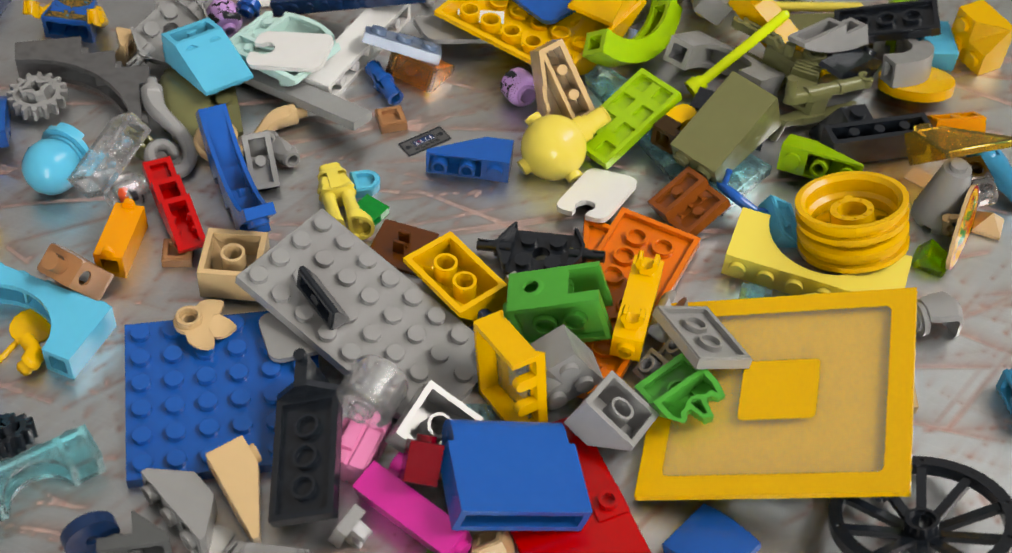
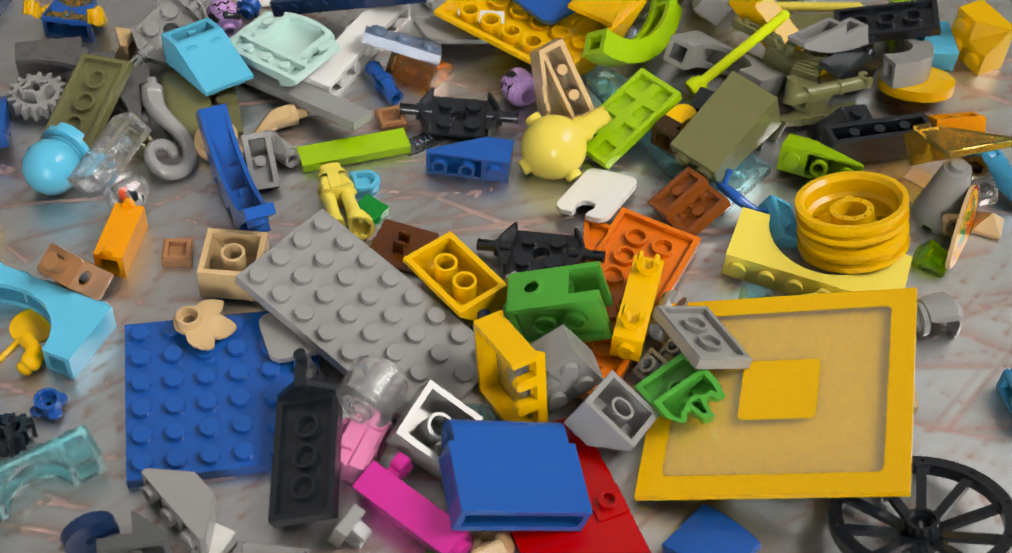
(47, 397): none -> blue plate
(91, 95): none -> olive tile
(174, 204): red slope -> none
(238, 477): tan slope -> none
(292, 51): white piece -> none
(321, 299): black slope -> none
(354, 149): none -> lime tile
(422, 460): dark red brick -> none
(438, 115): none -> black plate

